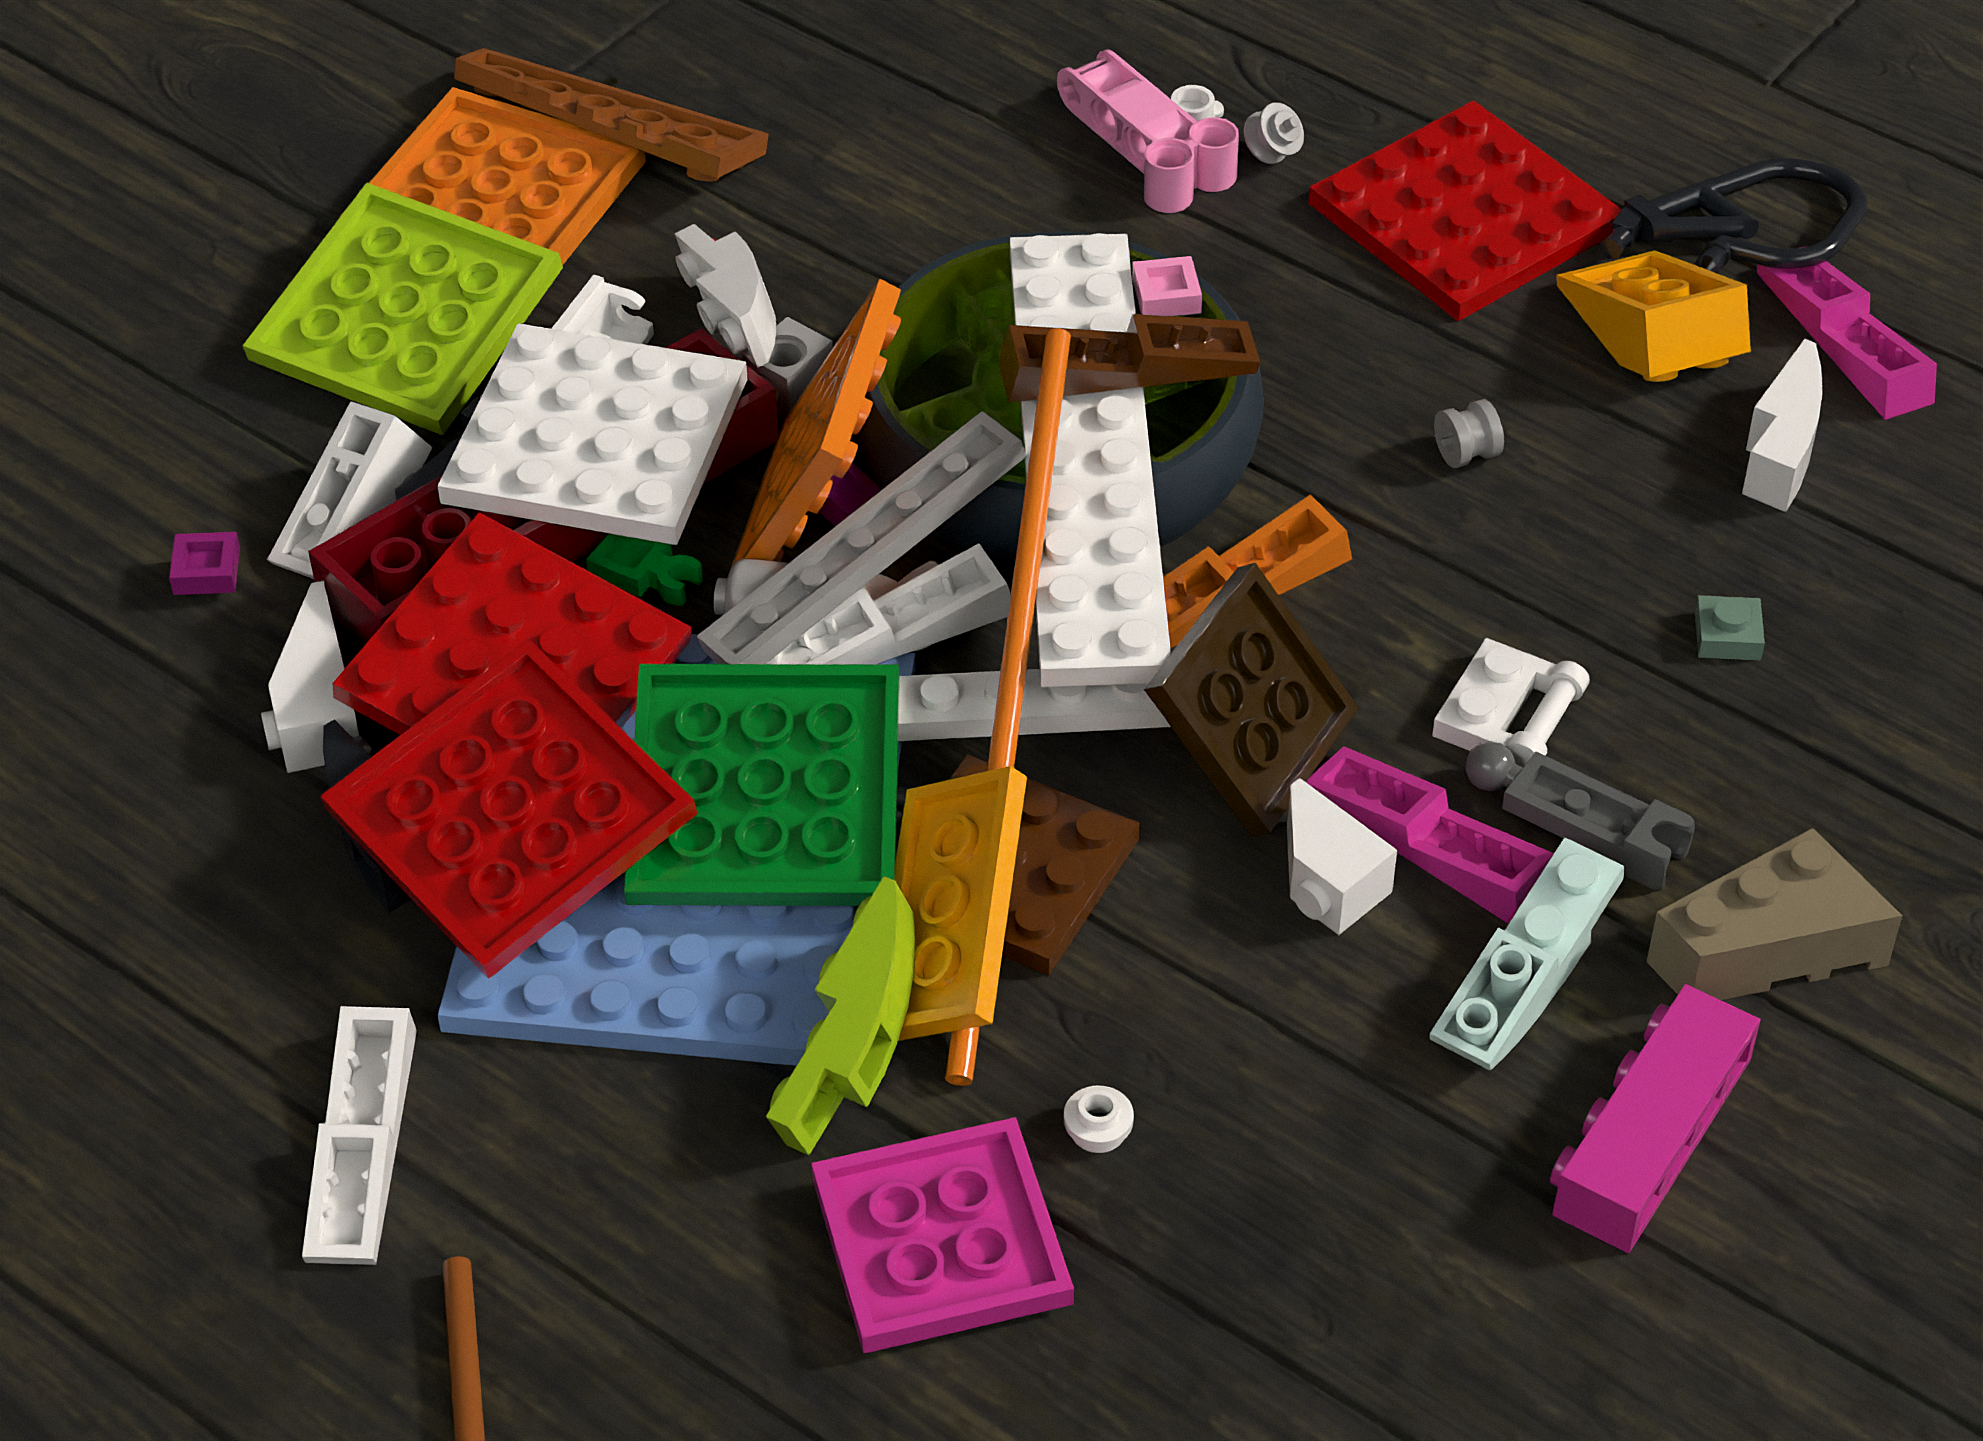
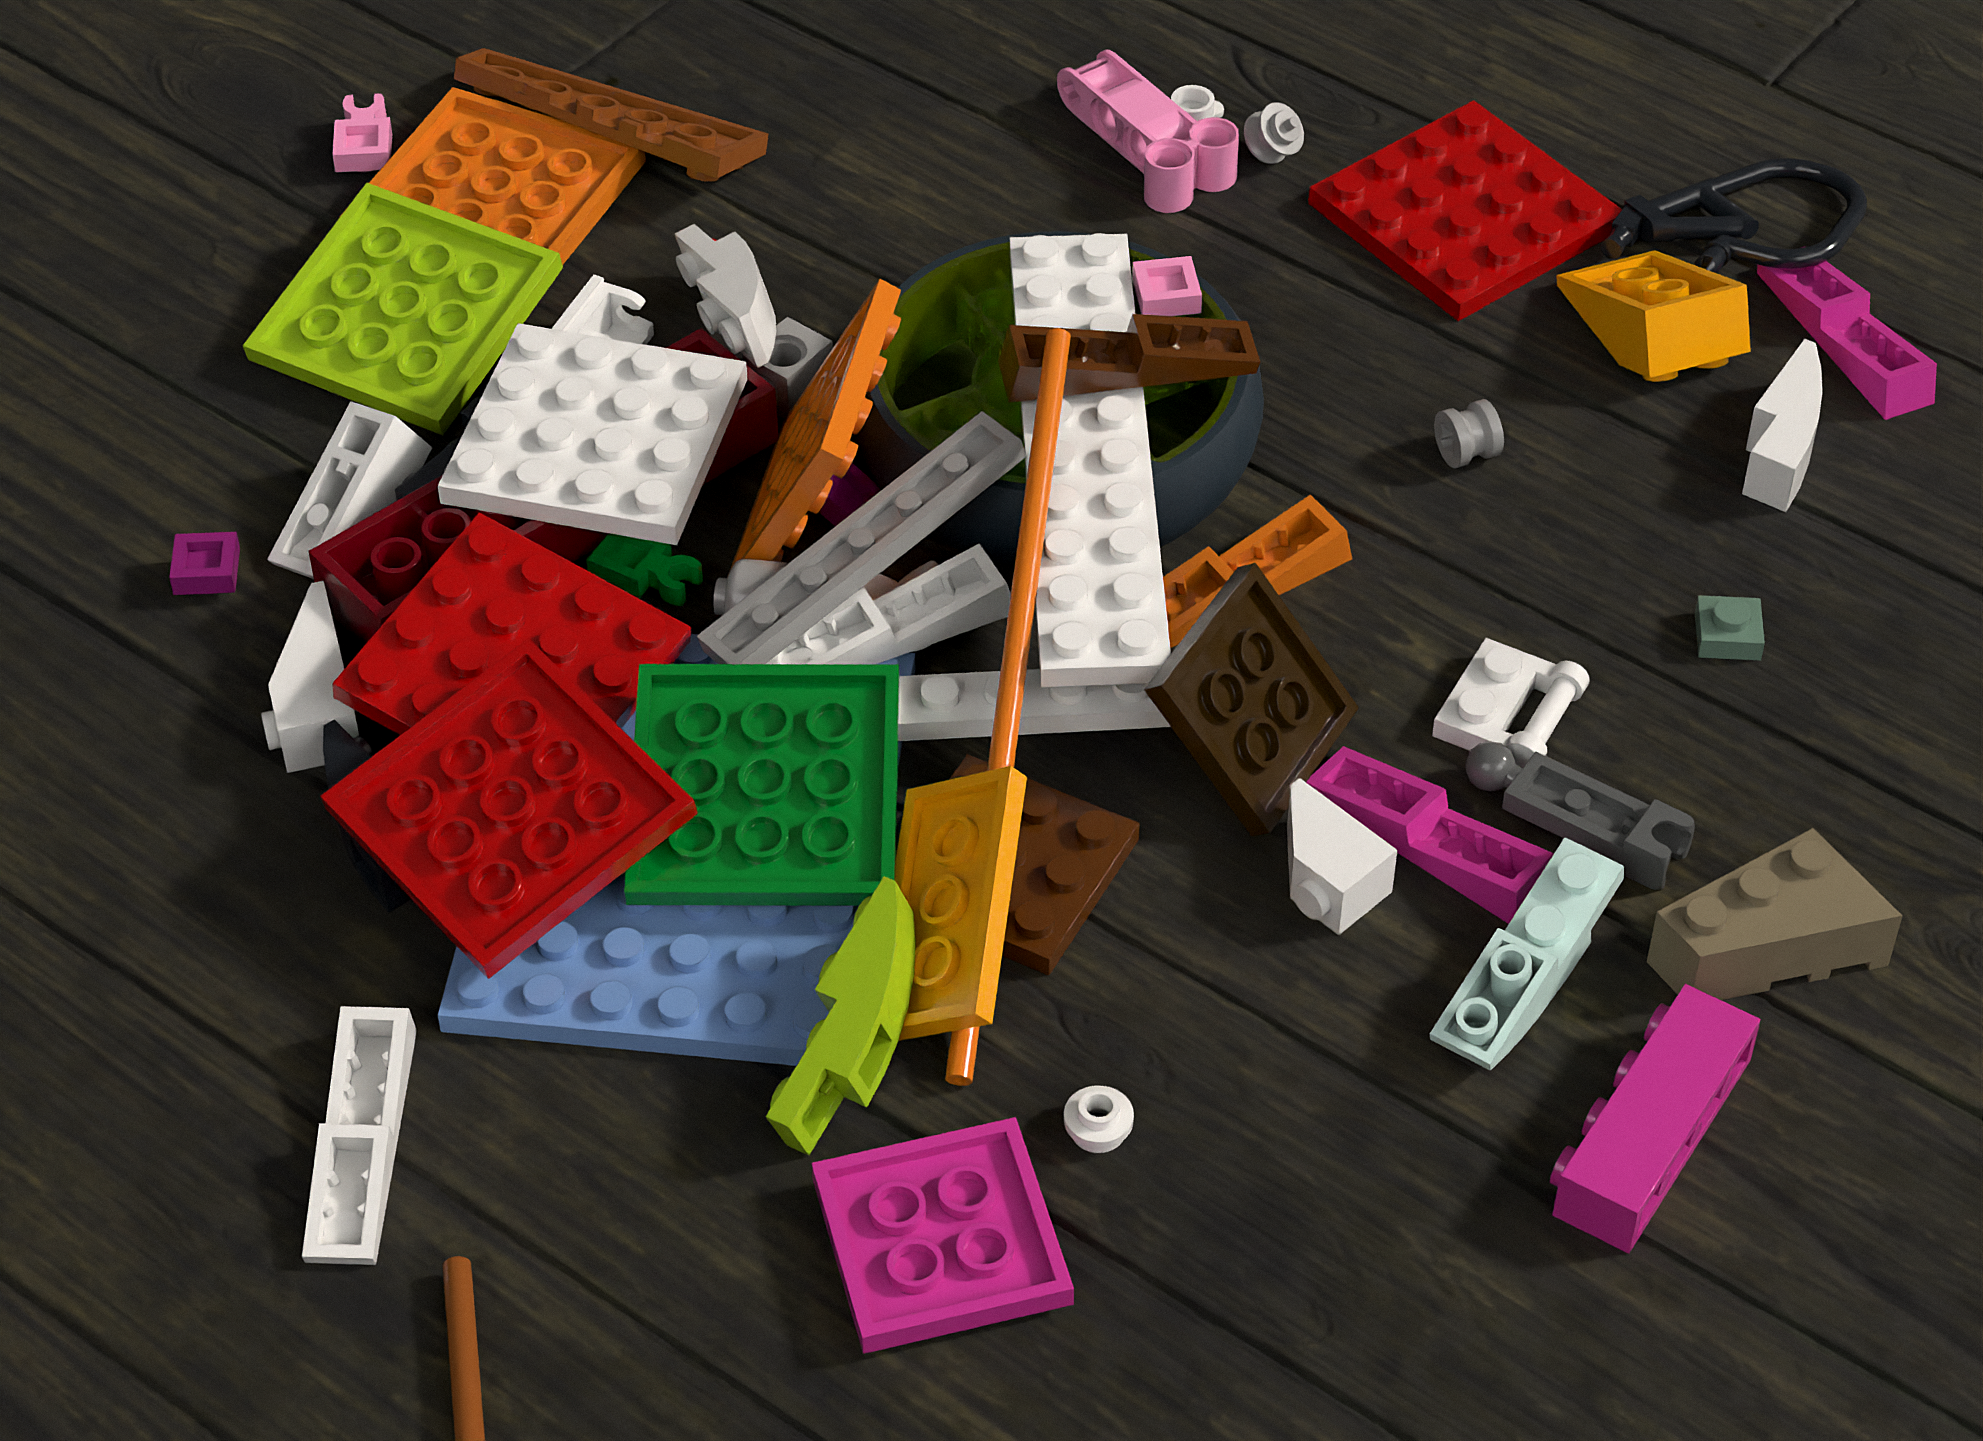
(363, 138): none -> bright pink plate

